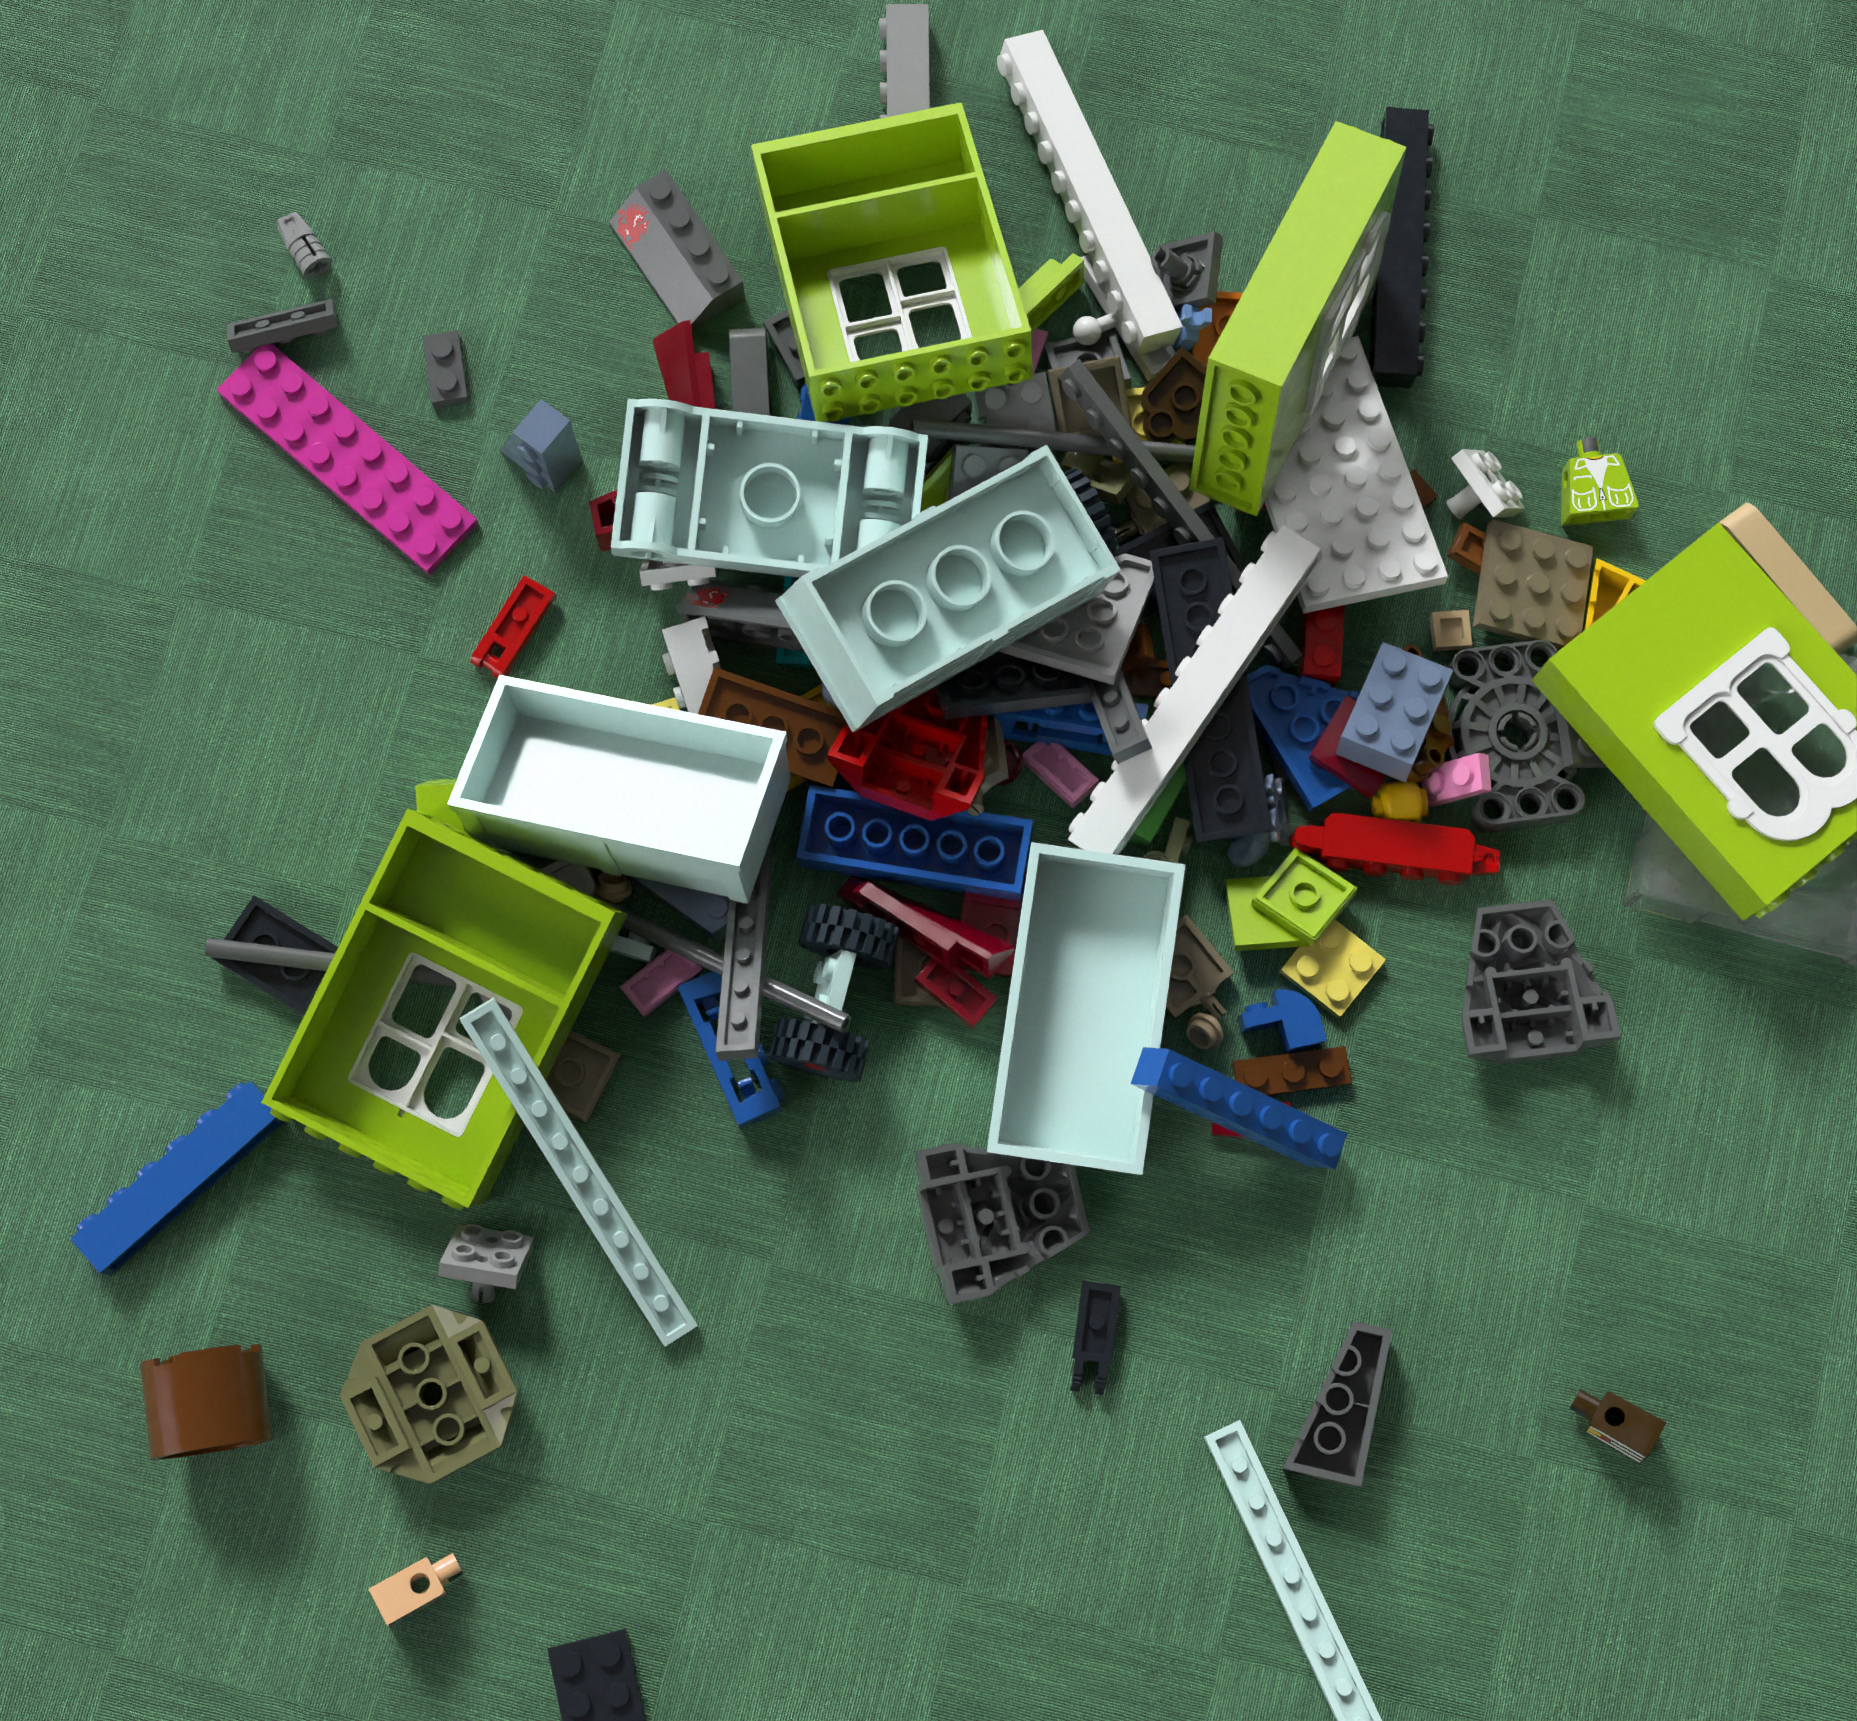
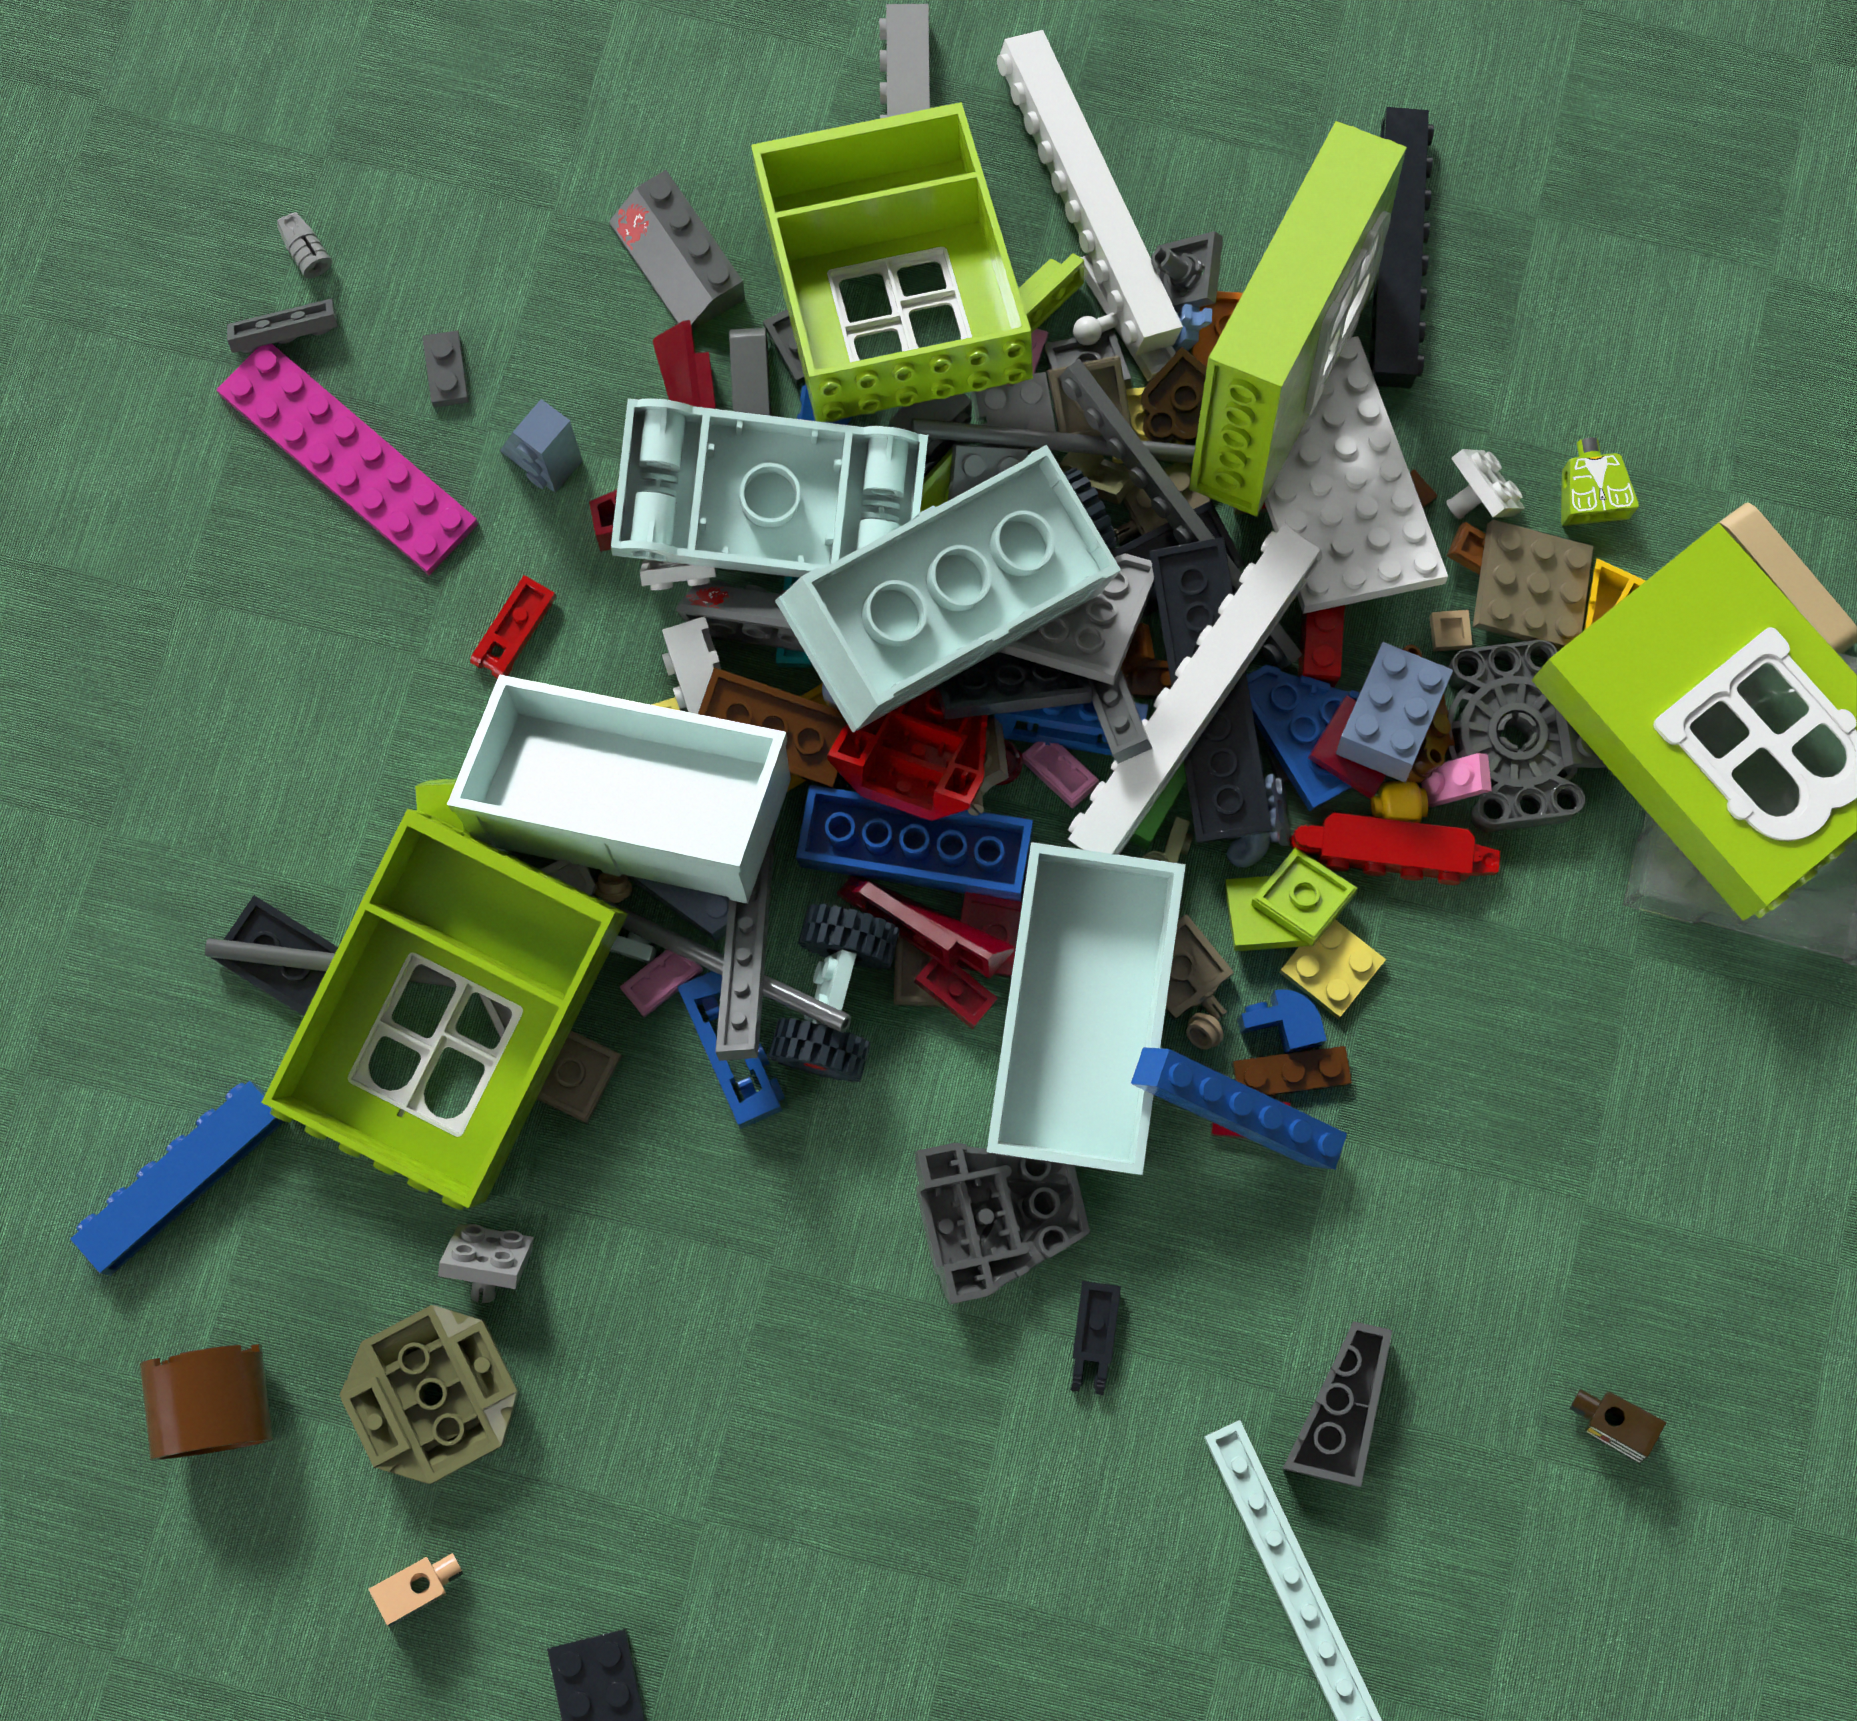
(578, 1171): light aqua plate -> none
(1531, 988): dark grey wedge -> none

